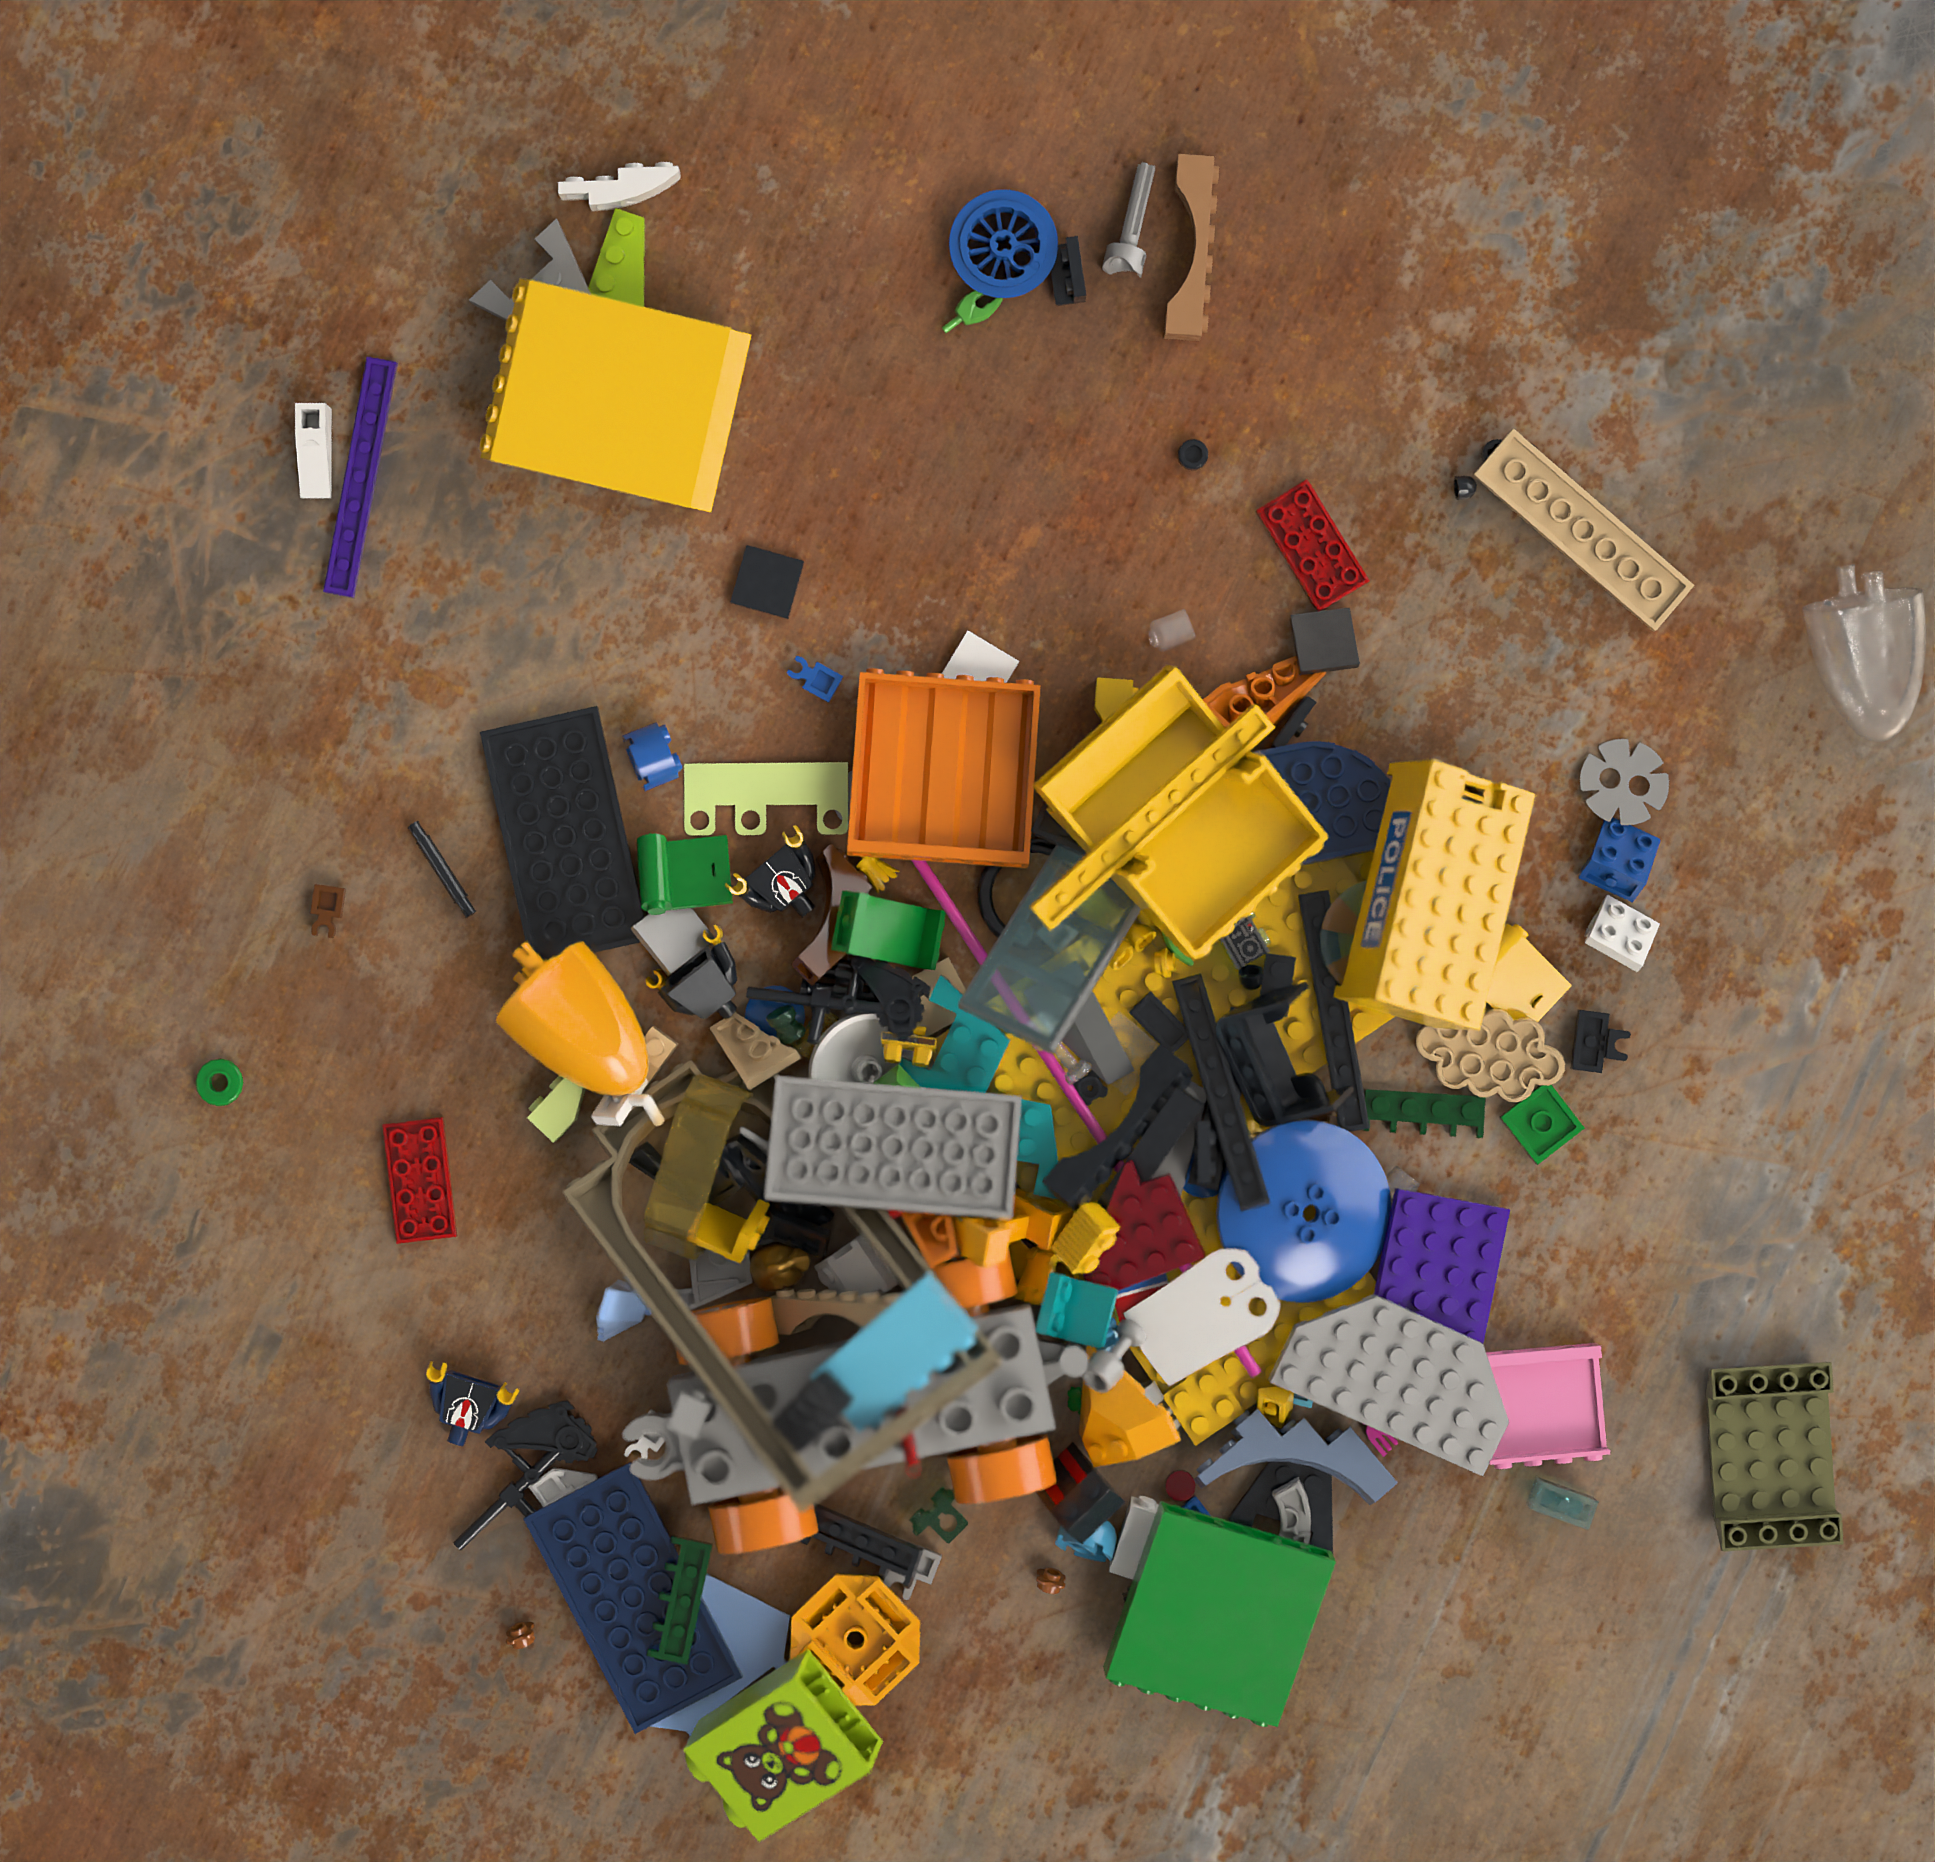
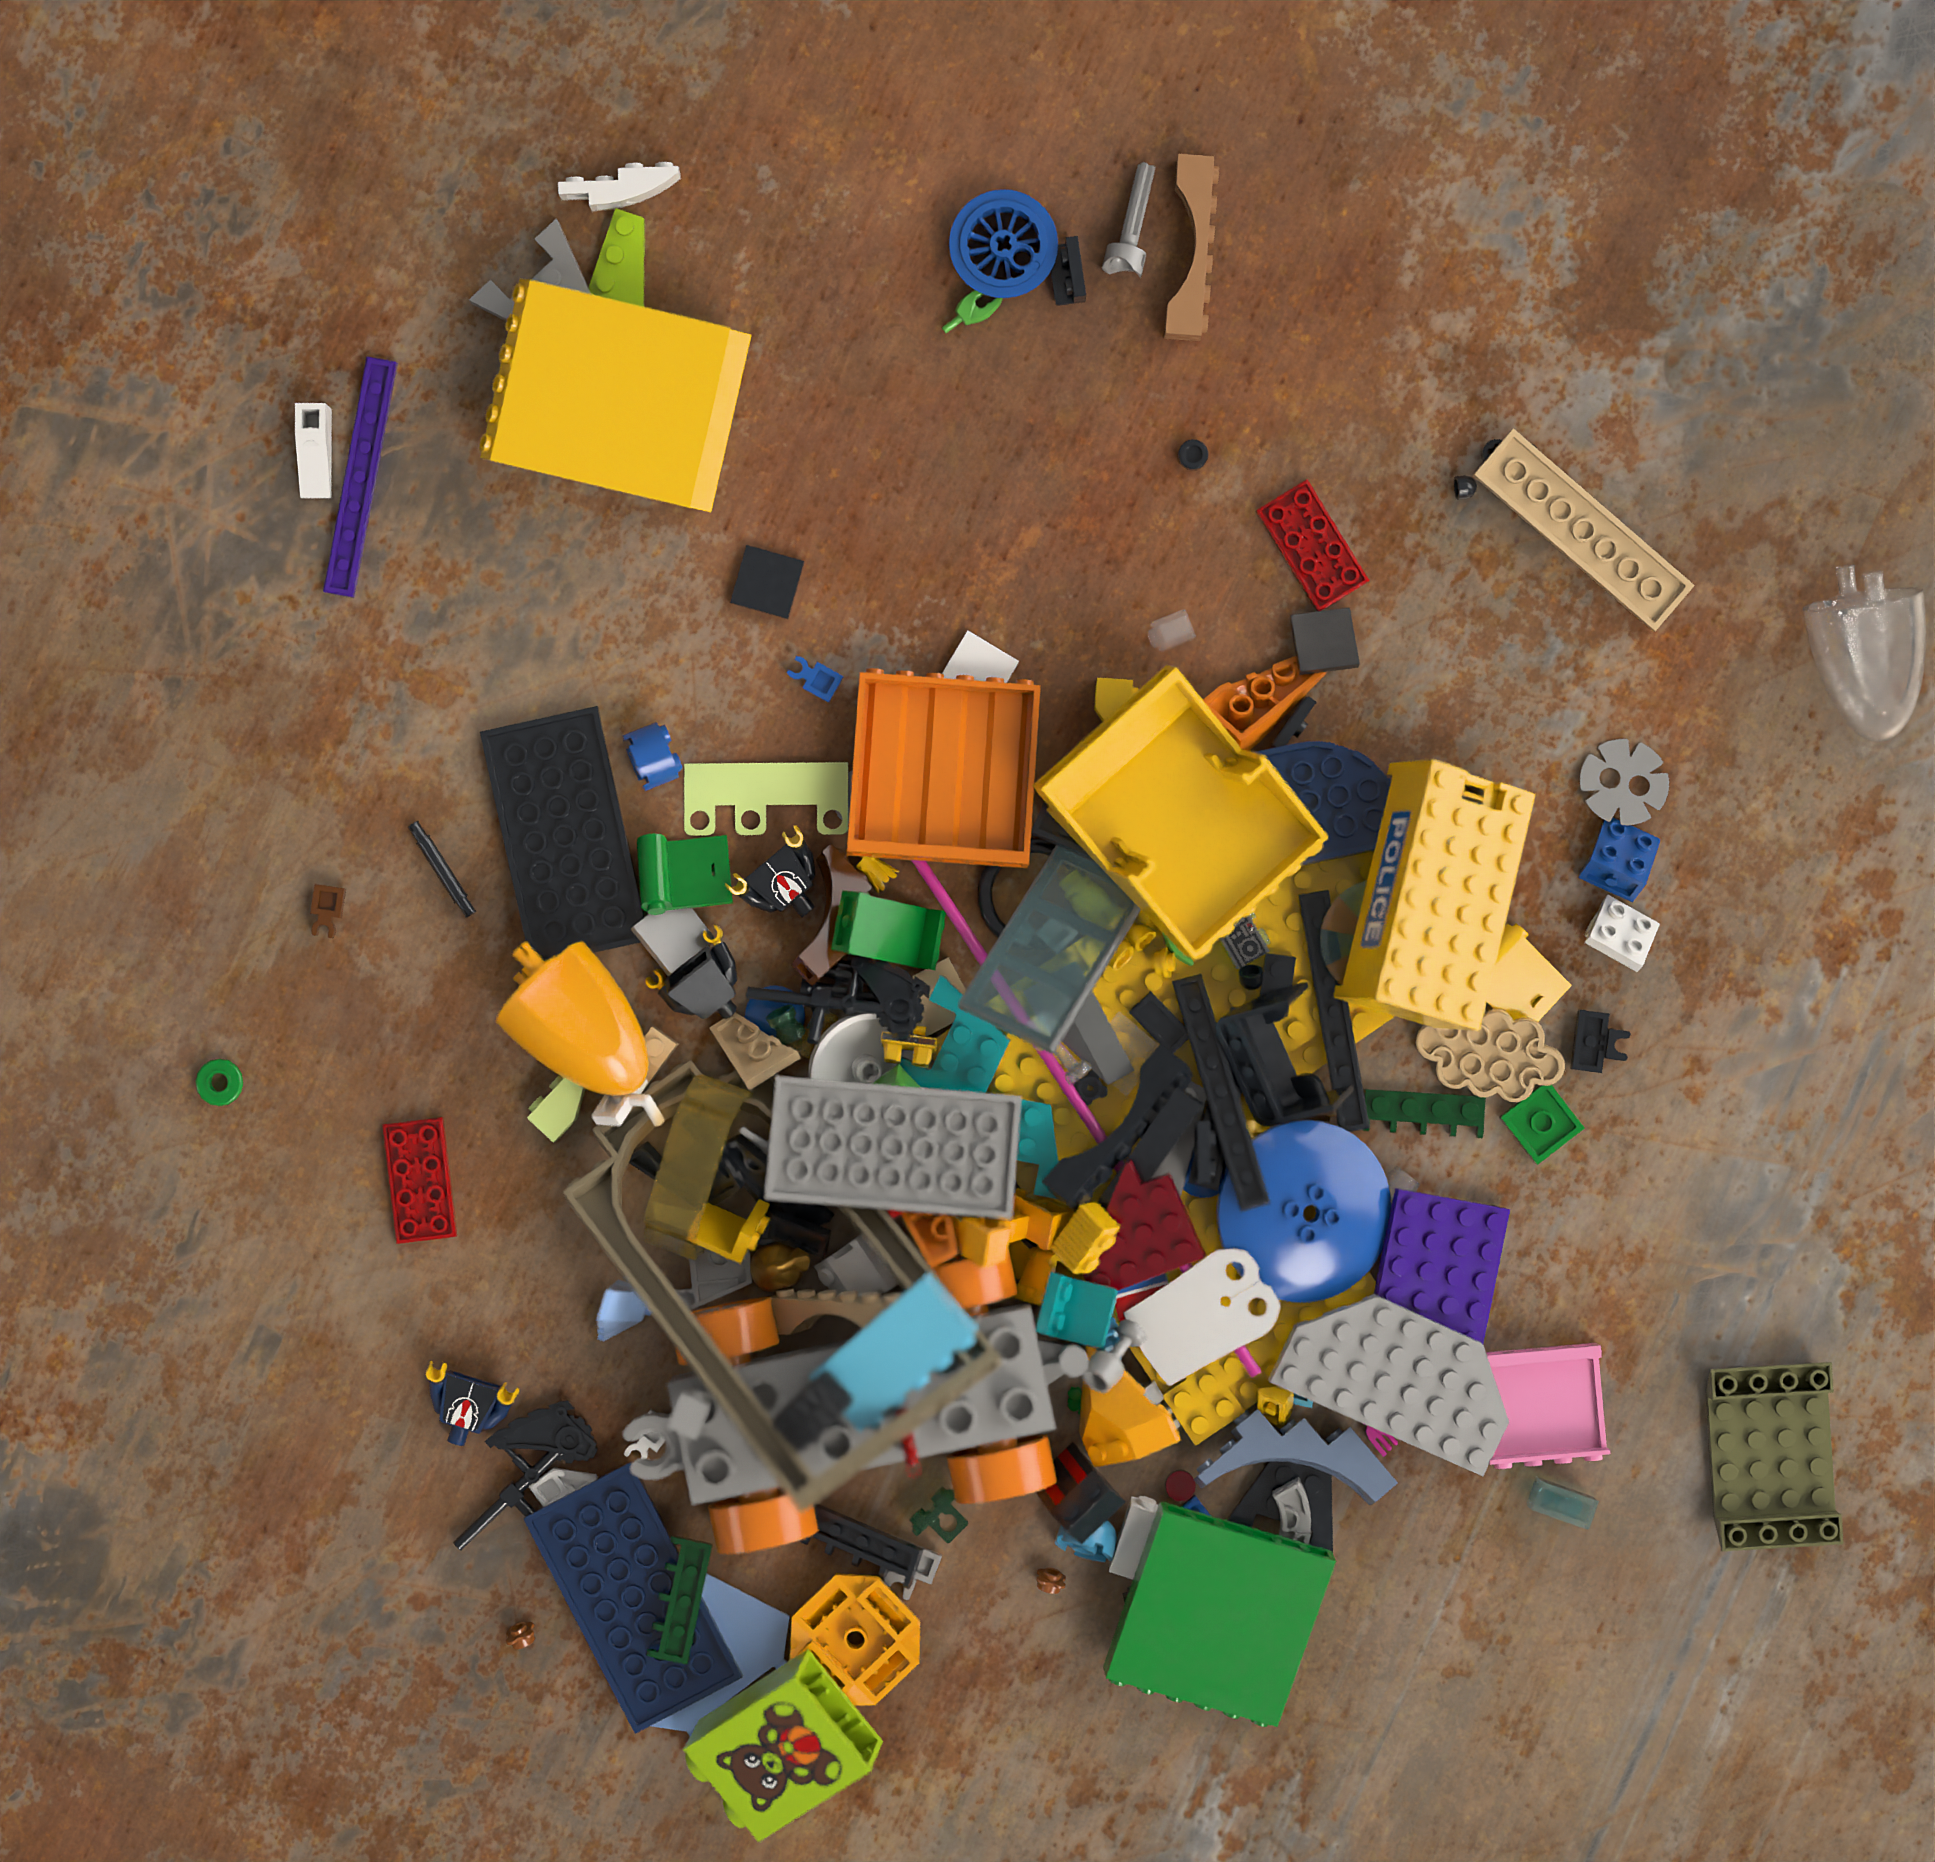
(1151, 817): yellow plate -> none

